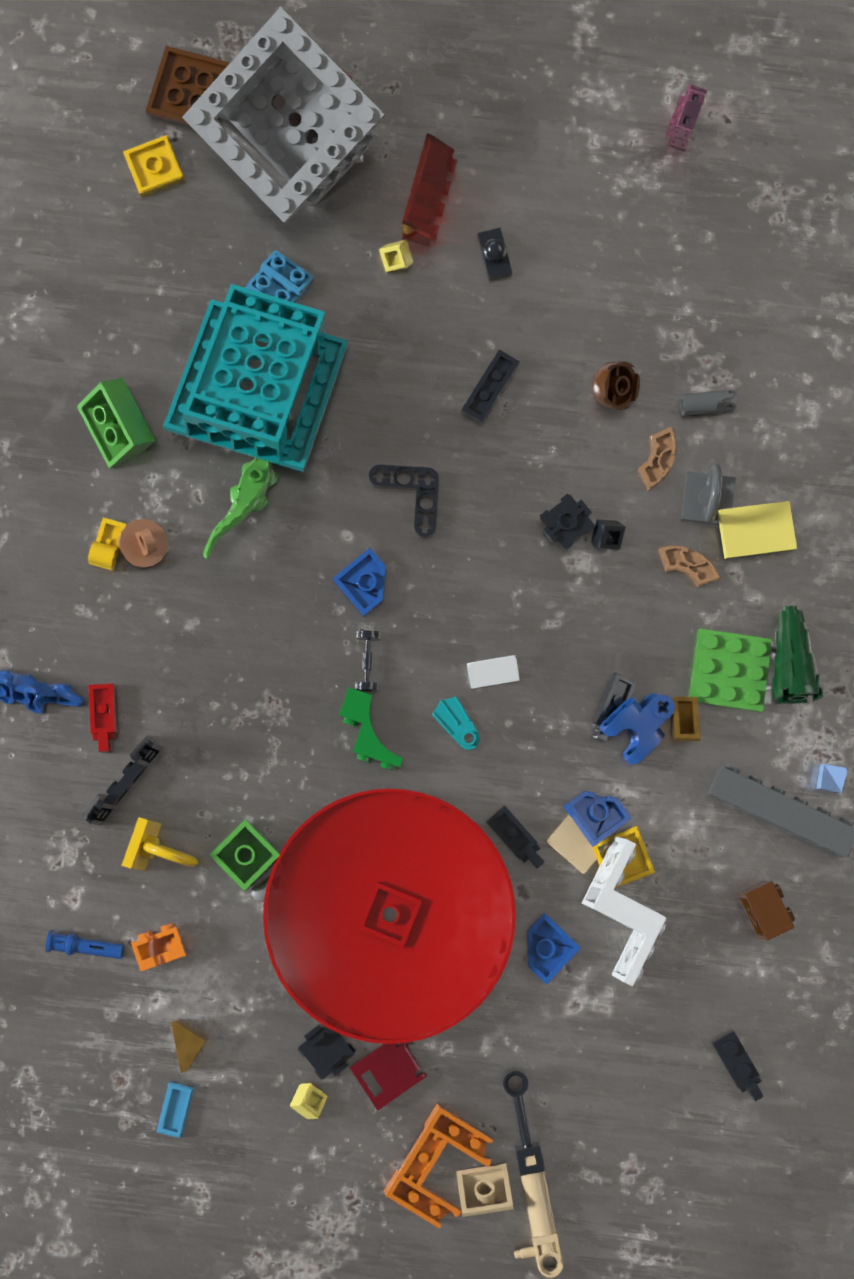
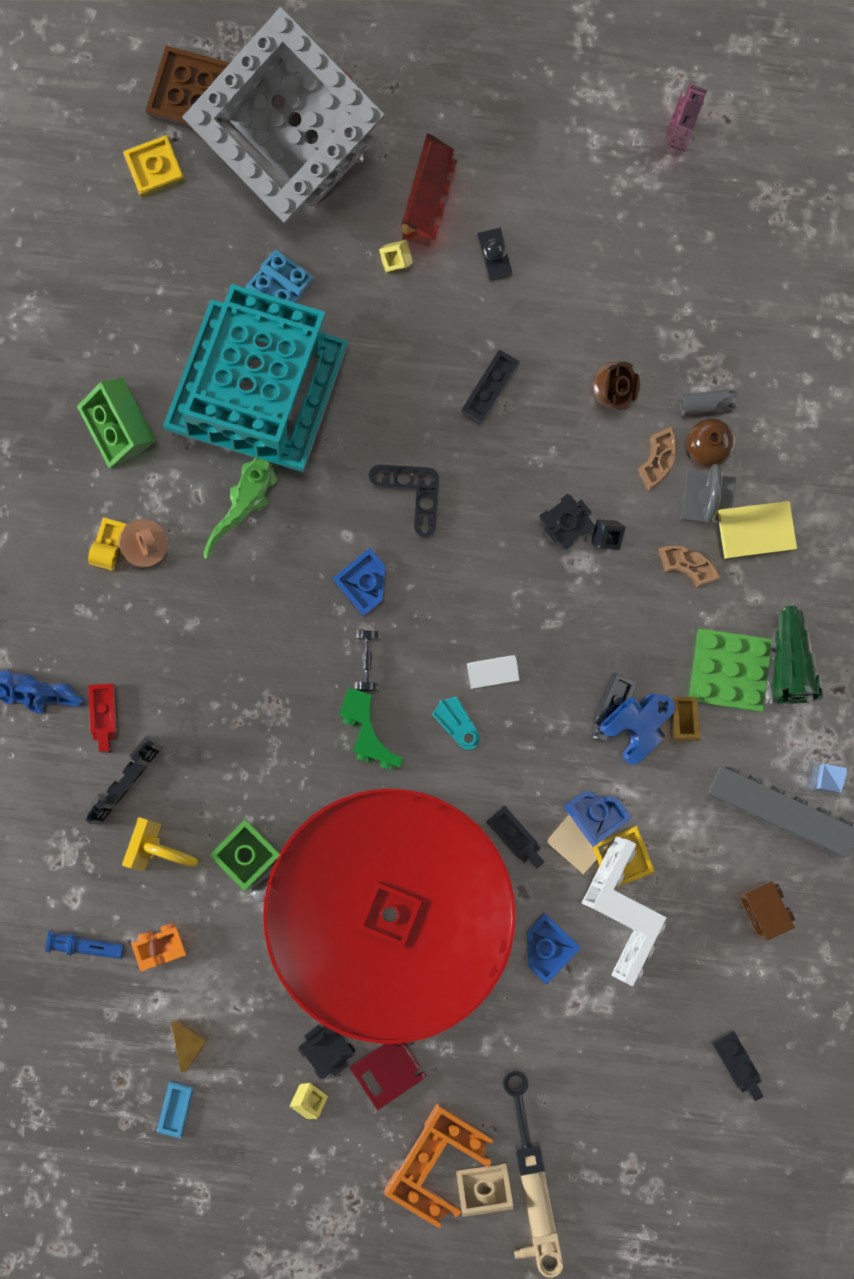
(710, 443): none -> reddish brown cylinder

